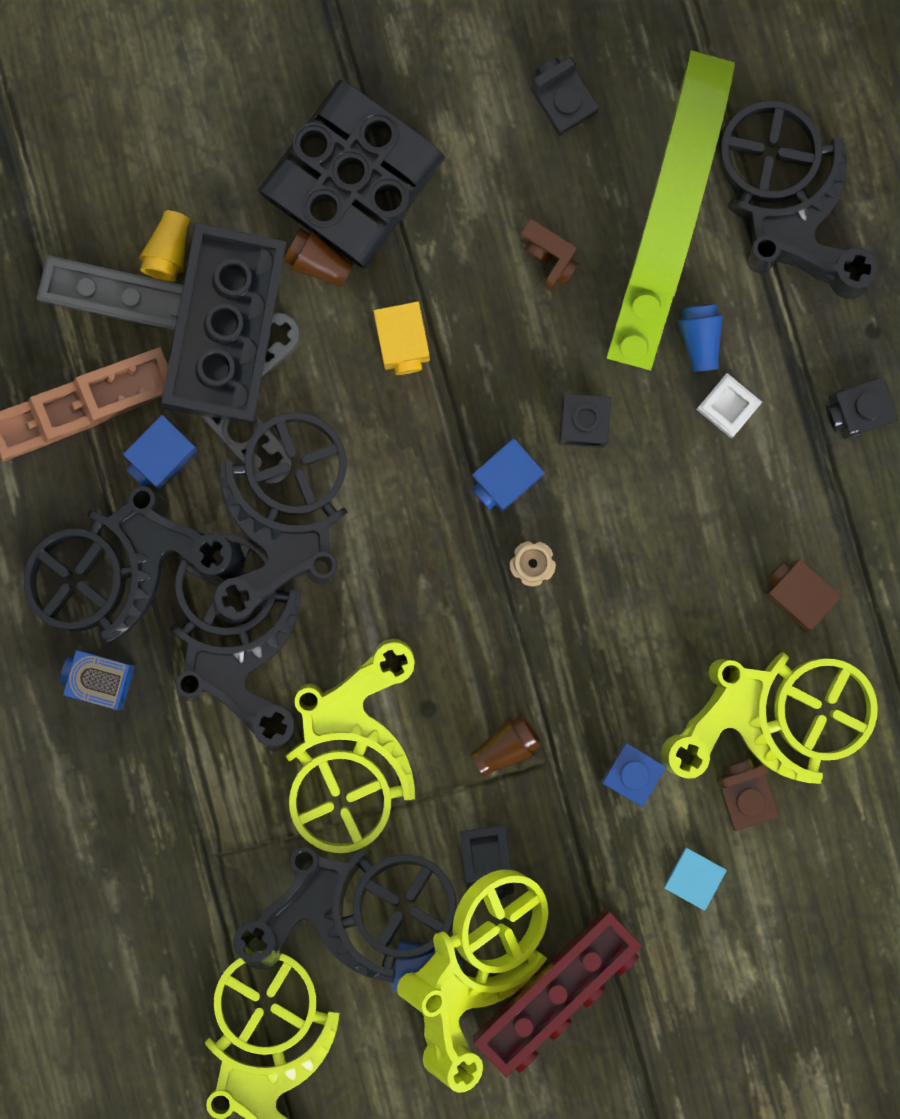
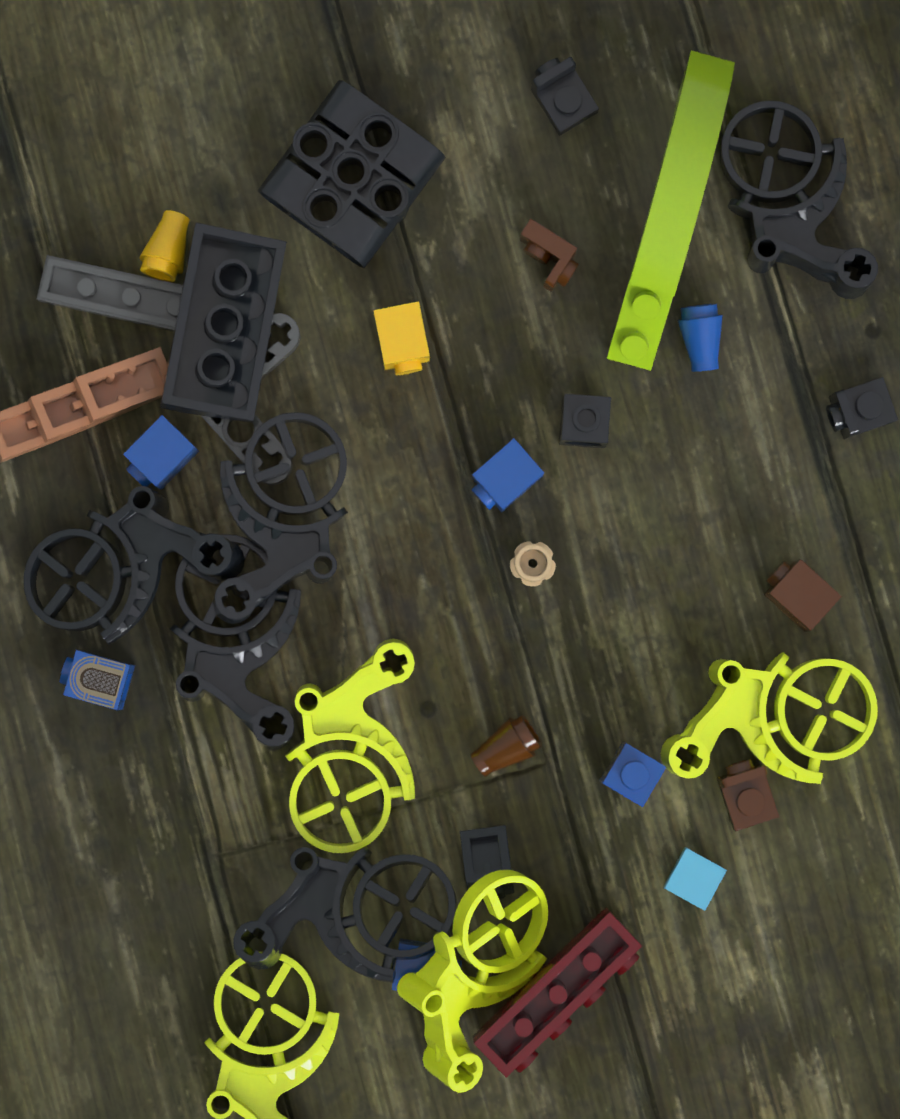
(316, 258): reddish brown cone -> none
(729, 405): white tile -> none

